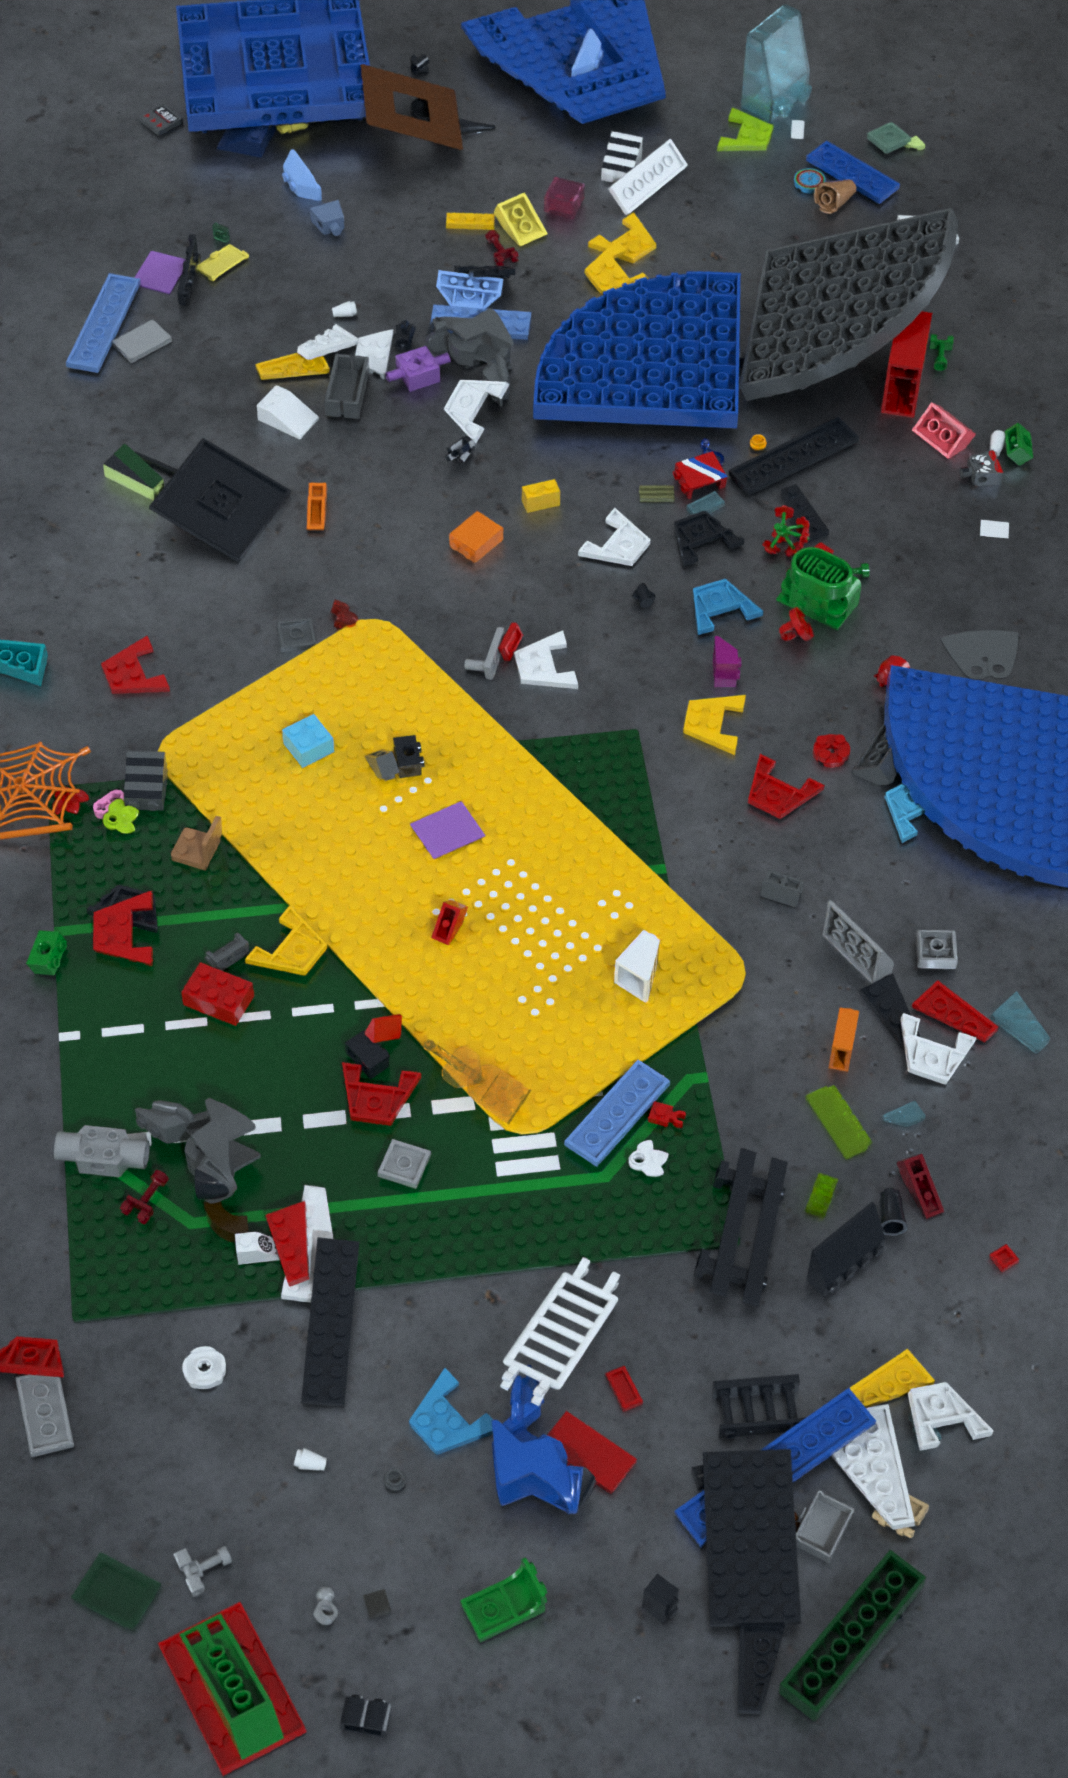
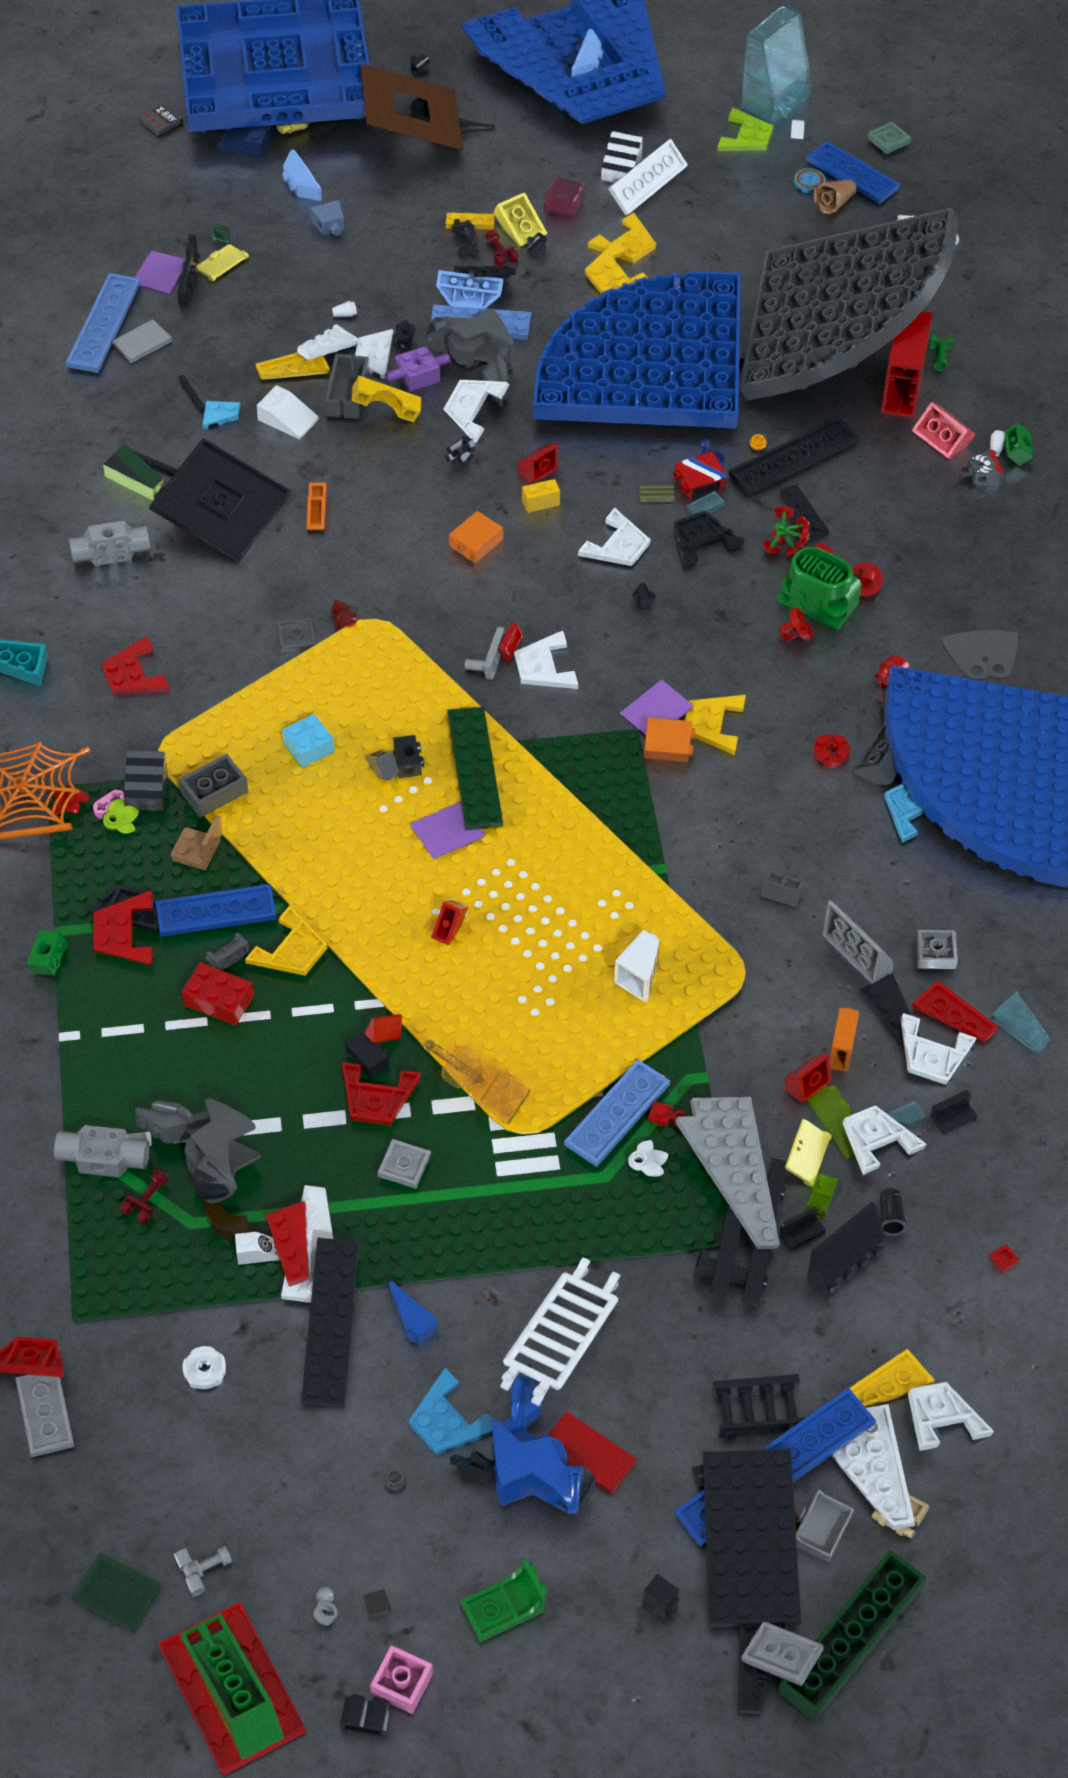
(109, 543): none -> light grey brick
(192, 393): none -> black bar
(213, 785): none -> dark grey brick
(215, 910): none -> blue plate
(220, 412): none -> medium azure wing
(309, 1460): white cone -> none
(401, 1679): none -> bright pink brick
(405, 404): none -> yellow arch
(415, 1319): none -> blue slope
(467, 229): none -> black animal
(473, 1468): none -> black rock
(474, 768): none -> dark green plate
(536, 243): none -> black piece
(539, 463): none -> red slope
(623, 1388): red tile -> none
(657, 702): none -> medium lavender piece
(669, 739): none -> orange brick
(720, 598): dark azure wing -> none
(725, 664): magenta slope -> none
(729, 1148): none -> light grey wing
(775, 795): red wing -> none
(782, 1653): none -> light grey tile
(801, 1229): none -> black panel
(807, 1157): none -> light yellow door
(809, 1077): none -> red slope
(870, 578): none -> red tile
(874, 1129): none -> white wing
(915, 143): yellowish green tile -> none
(920, 1185): dark red slope -> none
(953, 1112): none -> black panel
(994, 529): white sticker -> none

